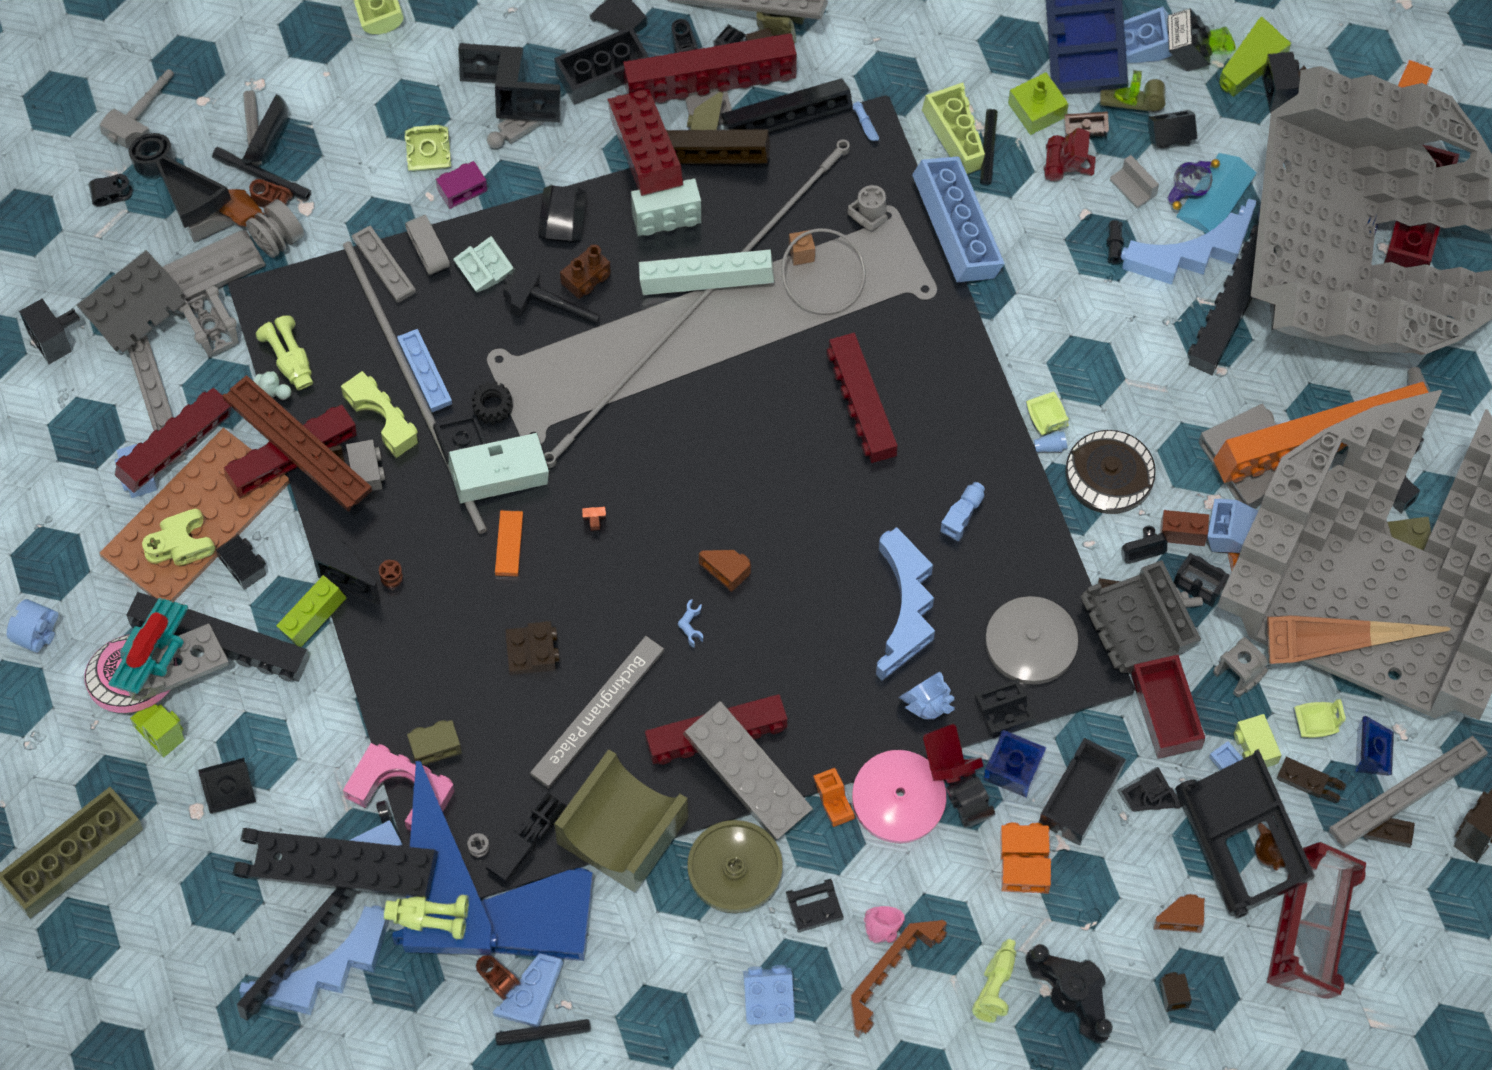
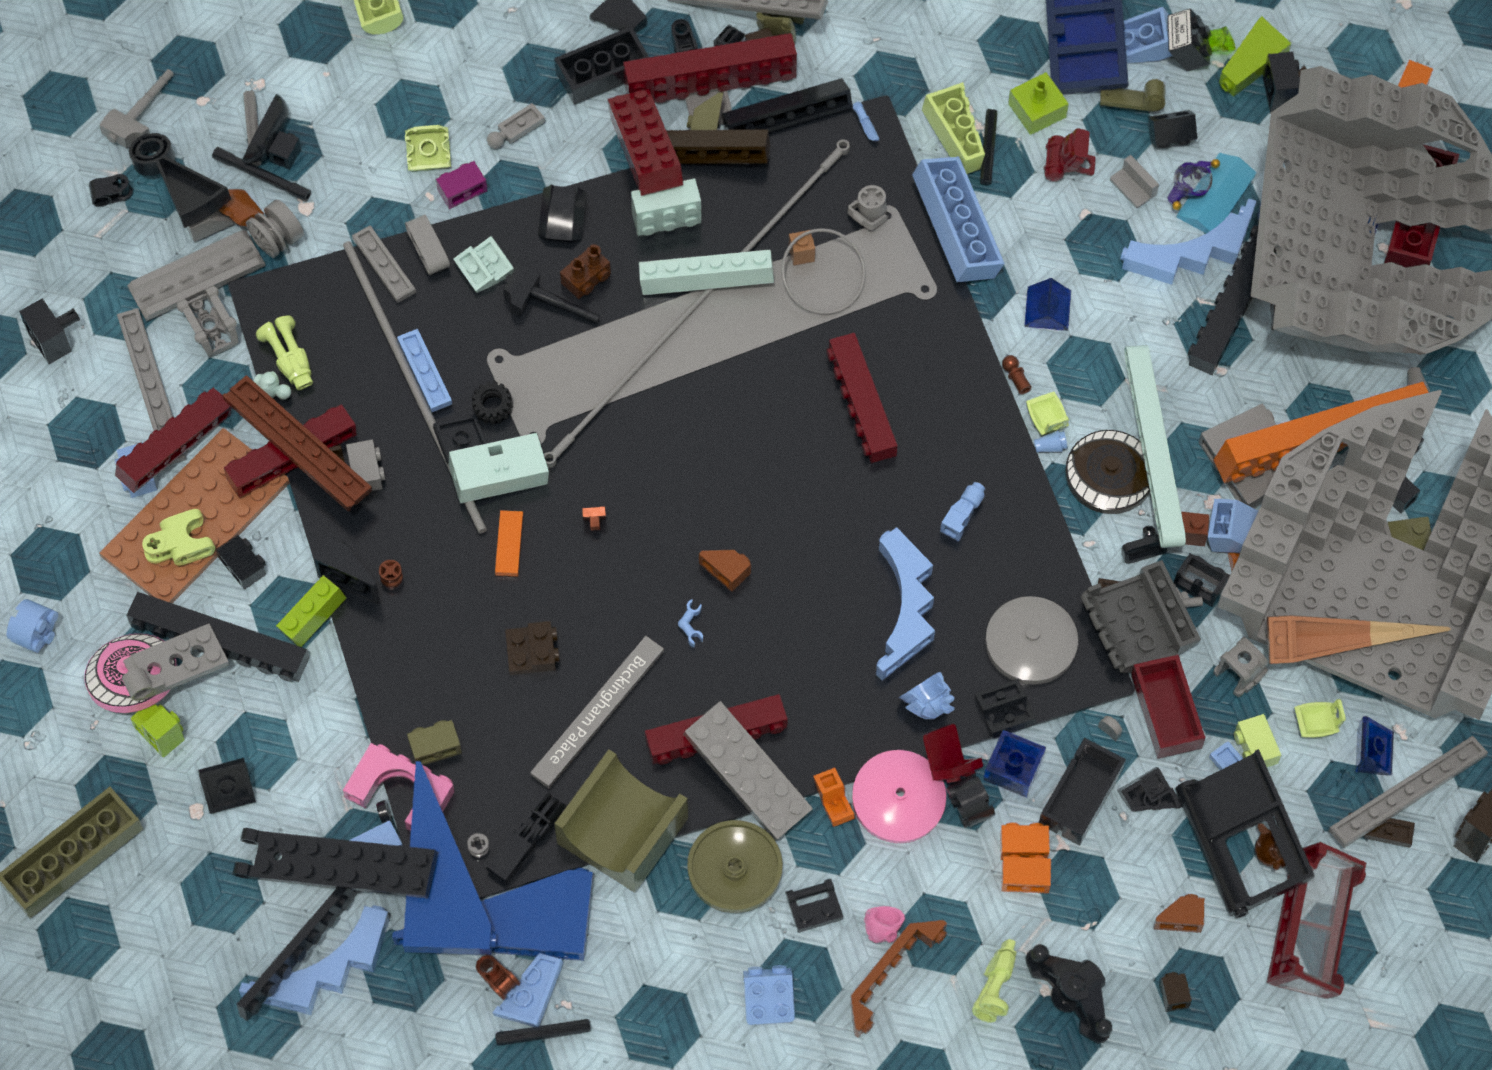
(130, 300): dark grey slope -> none
(141, 643): teal piece -> none
(270, 193): copper piece -> none
(284, 150): none -> black brick
(364, 395): yellowish green arch -> none
(413, 914): yellowish green piece -> none
(512, 95): black bracket -> none
(1011, 364): none -> copper pin
(1048, 305): none -> clear blue slope
(1094, 122): brick -> none
(1111, 727): none -> light grey tile
(1115, 242): black pin -> none
(1130, 94): clear neon green tile -> none
(1154, 447): none -> light aqua beam
(1309, 780): dark brown hinge -> none

